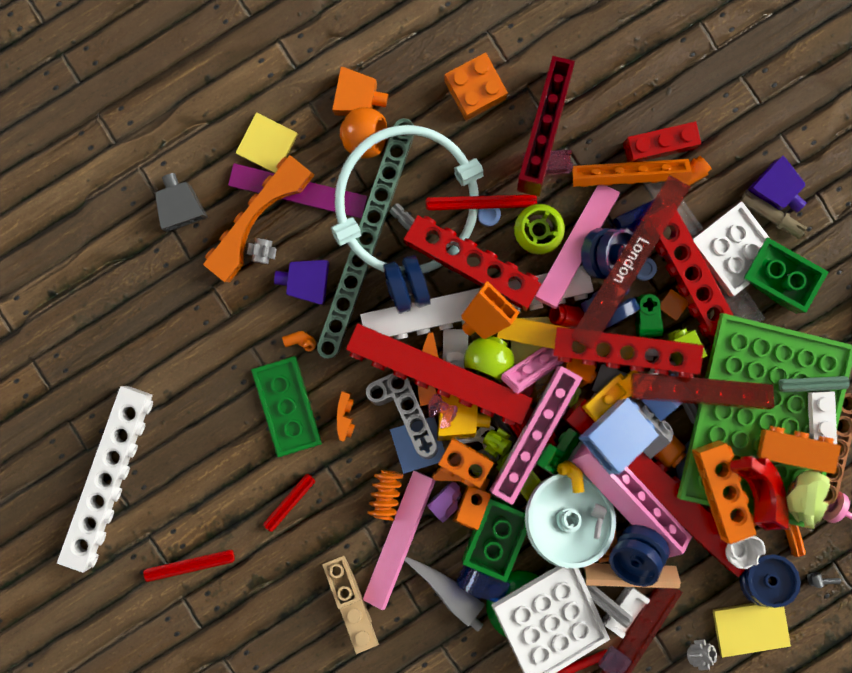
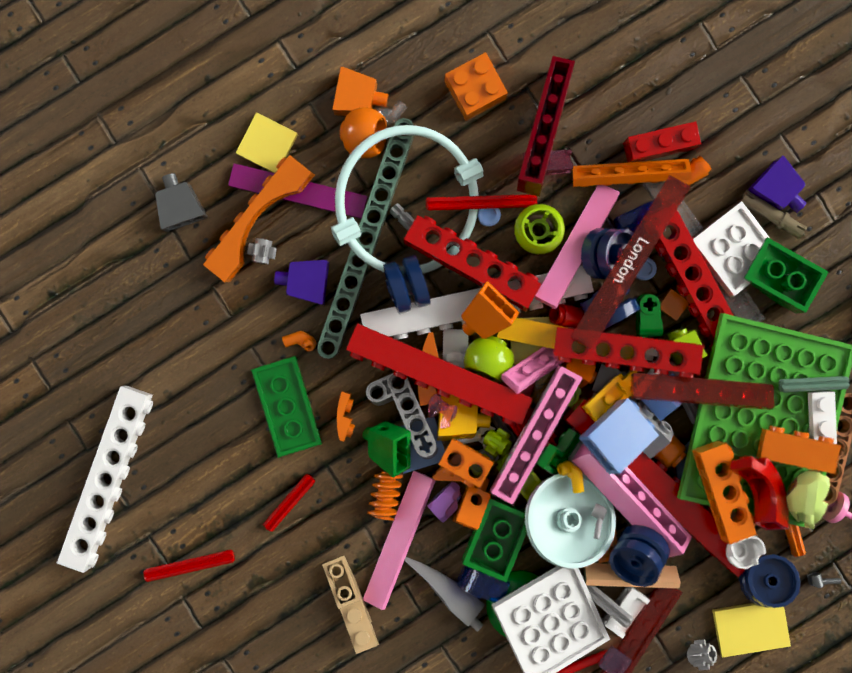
(389, 447): none -> green torso
(393, 114): none -> clear arm

